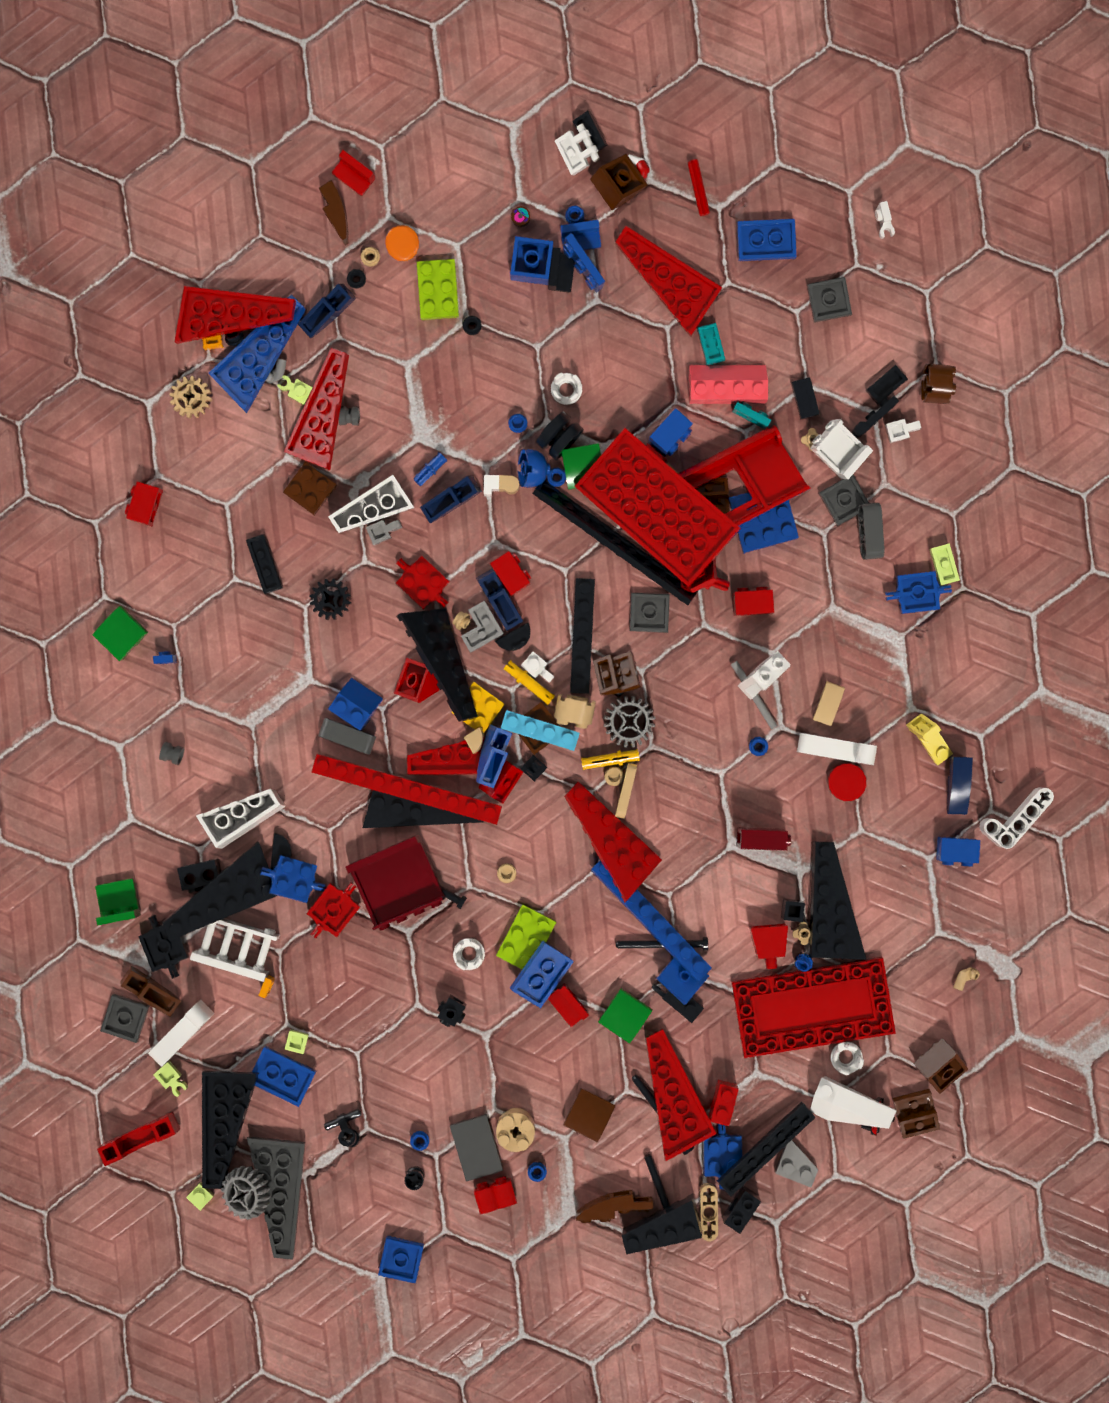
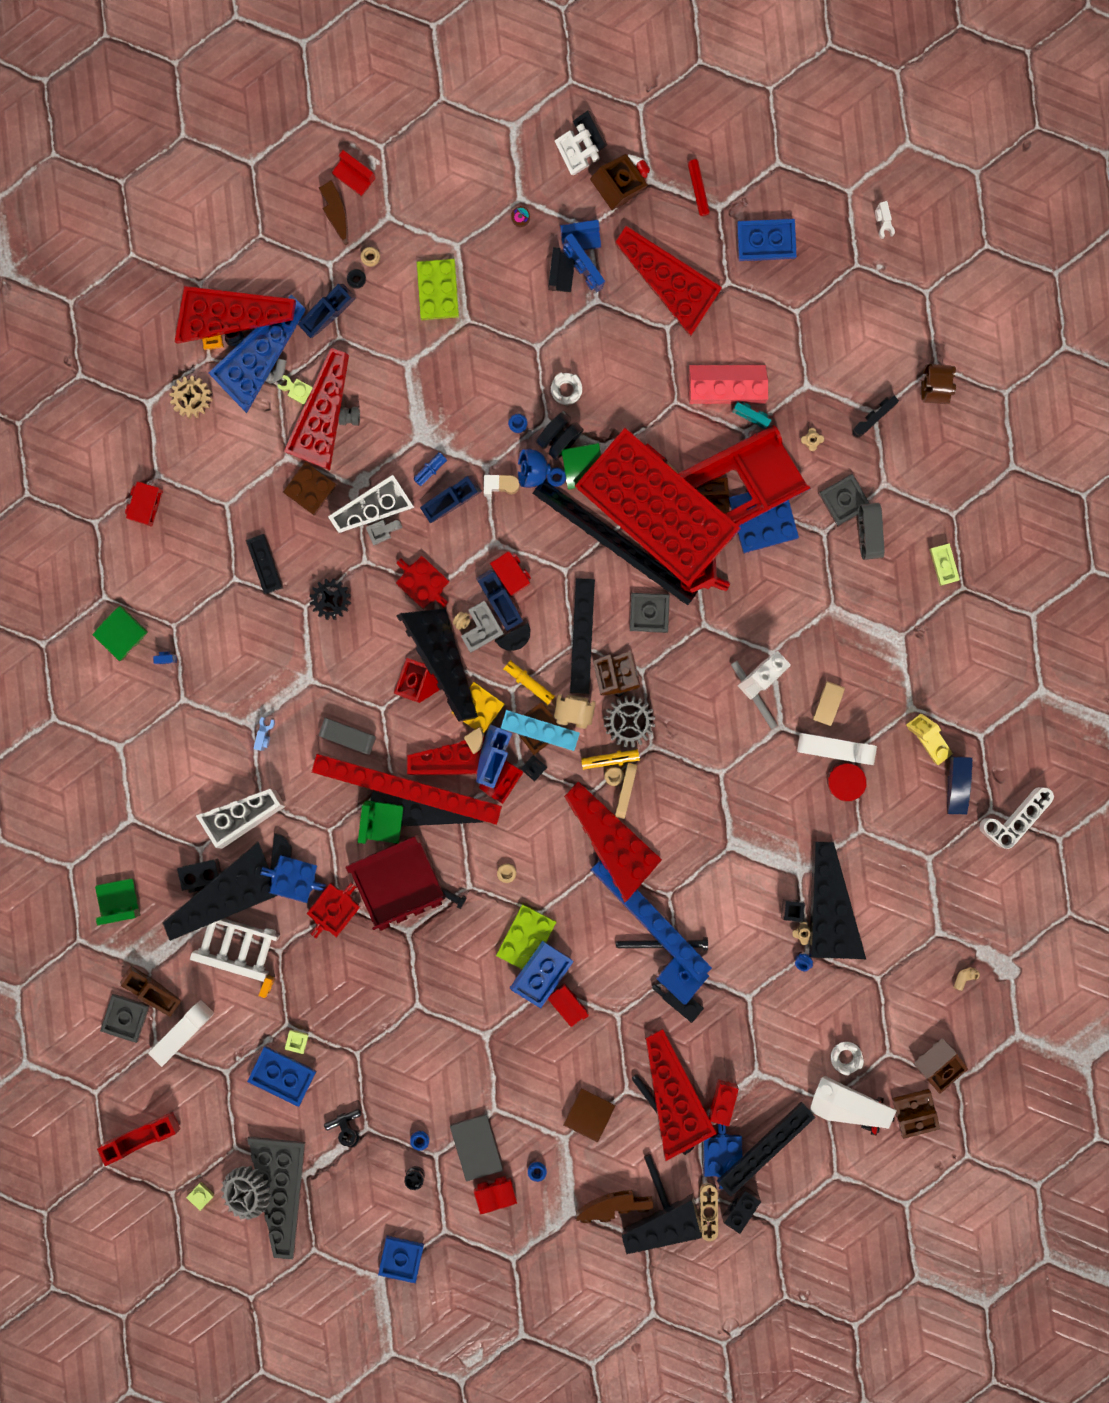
(160, 951): black plate -> none
(168, 1076): yellowish green plate -> none
(172, 753): dark grey wheel -> none
(224, 1109): black wing -> none
(262, 738): none -> light blue plate
(355, 704): blue slope -> none
(380, 822): none -> green bracket
(402, 243): orange piece -> none
(452, 1004): black brick -> none
(468, 964): white piece -> none
(472, 319): black plate -> none
(526, 1130): tan brick -> none
(531, 260): blue brick -> none
(536, 666): white plate -> none
(571, 210): blue plate -> none
(625, 1015): green slope -> none
(670, 433): blue brick -> none
(711, 344): teal plate -> none
(753, 602): red brick -> none
(763, 742): blue plate -> none
(763, 839): dark red brick -> none
(769, 942): red torso -> none
(796, 1165): light grey wing -> none
(805, 398): black tile -> none
(813, 1007): red tile -> none
(829, 299): dark grey tile -> none
(840, 449): white panel -> none
(886, 384): black tile -> none
(900, 430): white plate -> none
(918, 592): blue plate -> none
(958, 850): blue brick -> none

